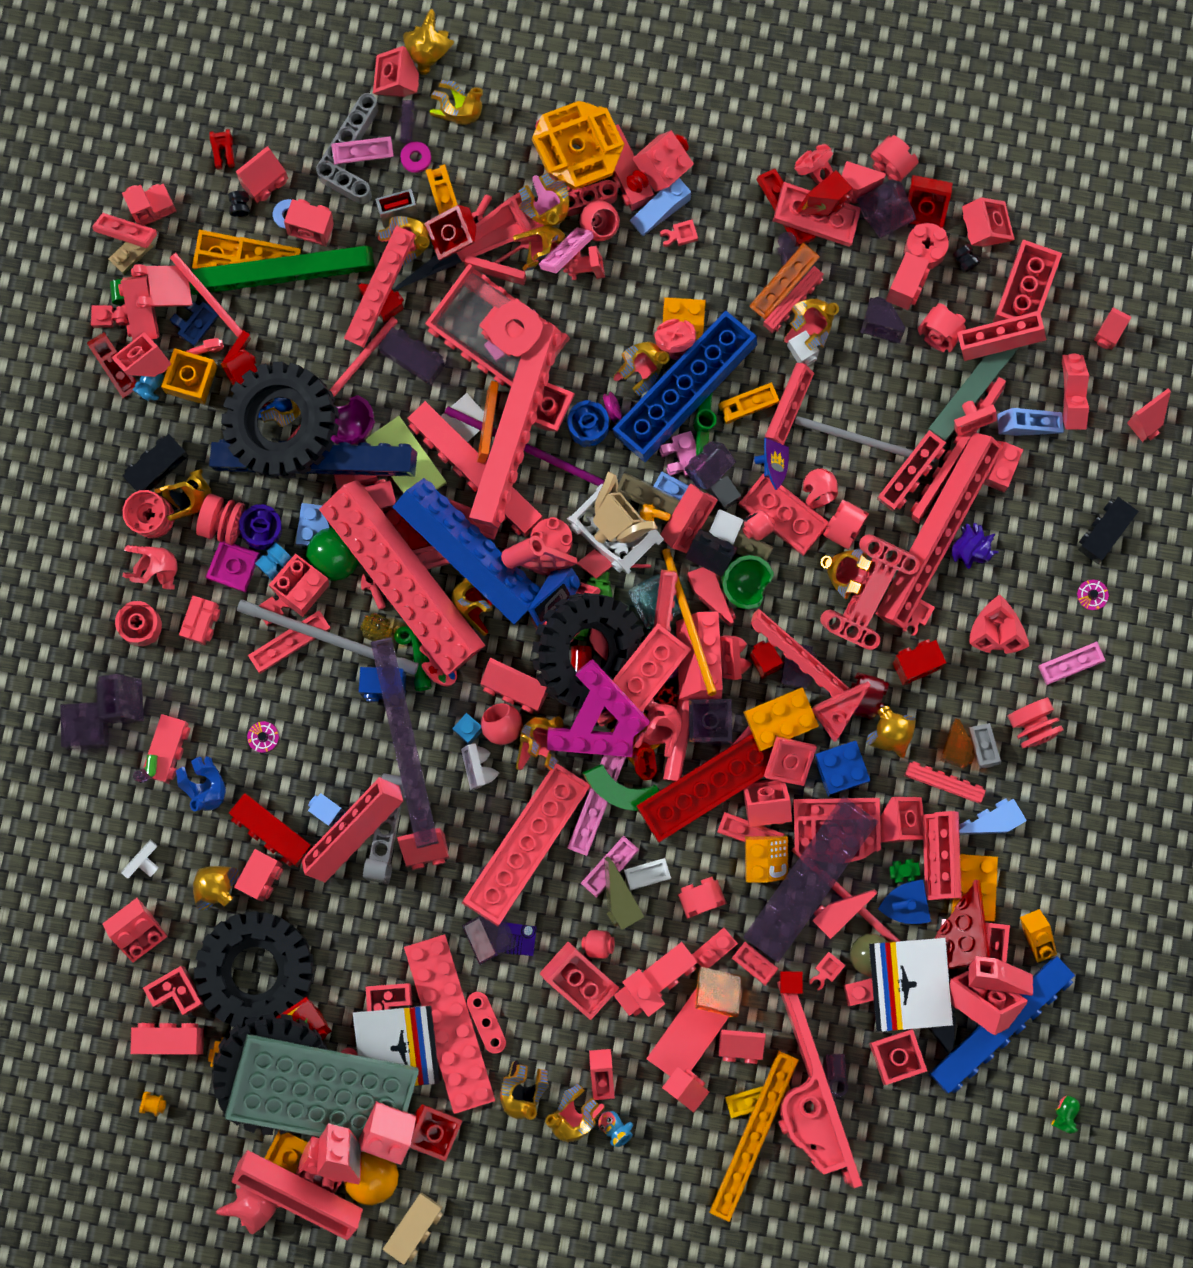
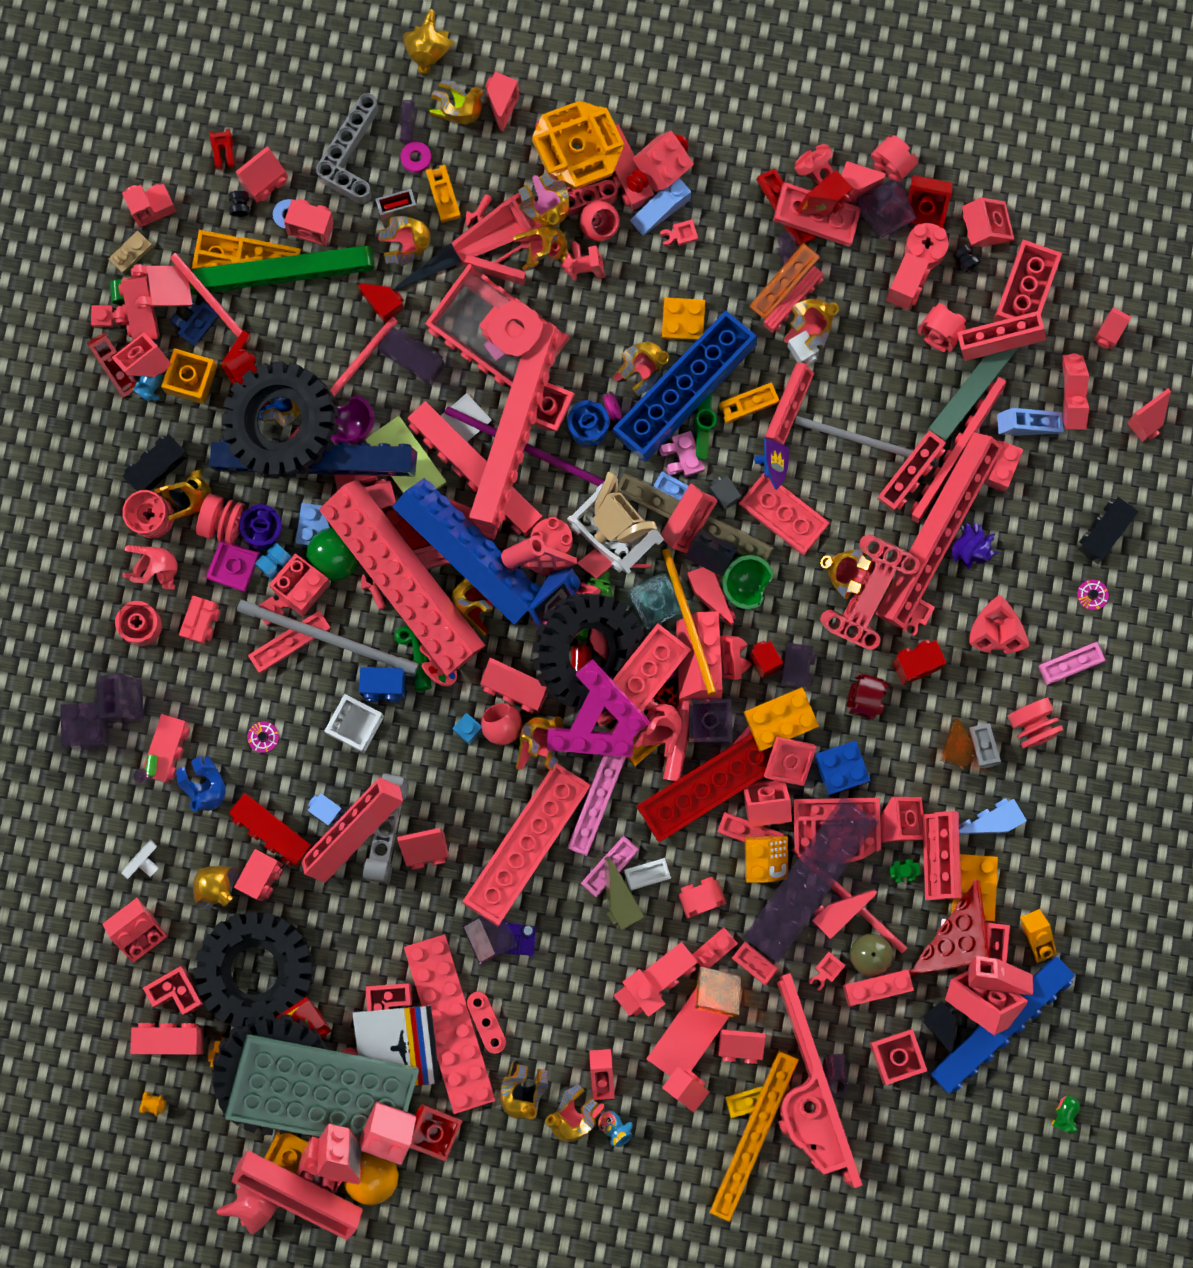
(124, 230): coral tile -> none
(213, 345): coral bar -> none
(354, 723): none -> white piece
(362, 150): bright pink tile -> none
(376, 627): clear yellow head -> none
(380, 286): coral plate -> none
(395, 74): coral slope -> none
(404, 743): clear purple plate -> none
(413, 1229): tan brick -> none
(451, 231): red slope -> none
(477, 775): white tile -> none
(488, 420): orange tile -> none
(502, 97): none -> coral slope
(566, 250): bright pink tile -> none
(579, 980): coral slope -> none
(598, 944): coral head -> none
(615, 793): green tile -> none
(641, 762): red beam -> none
(649, 512): light orange plate -> none
(665, 599): coral piece -> none
(675, 337): coral tile -> none
(709, 465): clear purple brick -> none
(726, 526): white sticker -> none
(758, 525): coral head -> none
(791, 982): red tile -> none
(795, 652): coral plate -> none
(820, 483): coral helmet -> none
(838, 710): coral wing -> none
(846, 524): coral brick -> none
(882, 321): clear purple slope -> none
(893, 732): pearl gold piece -> none
(907, 903): blue shield -> none
(910, 984): white sticker -> none
(945, 783): coral piece -> none
(974, 418): coral tile -> none

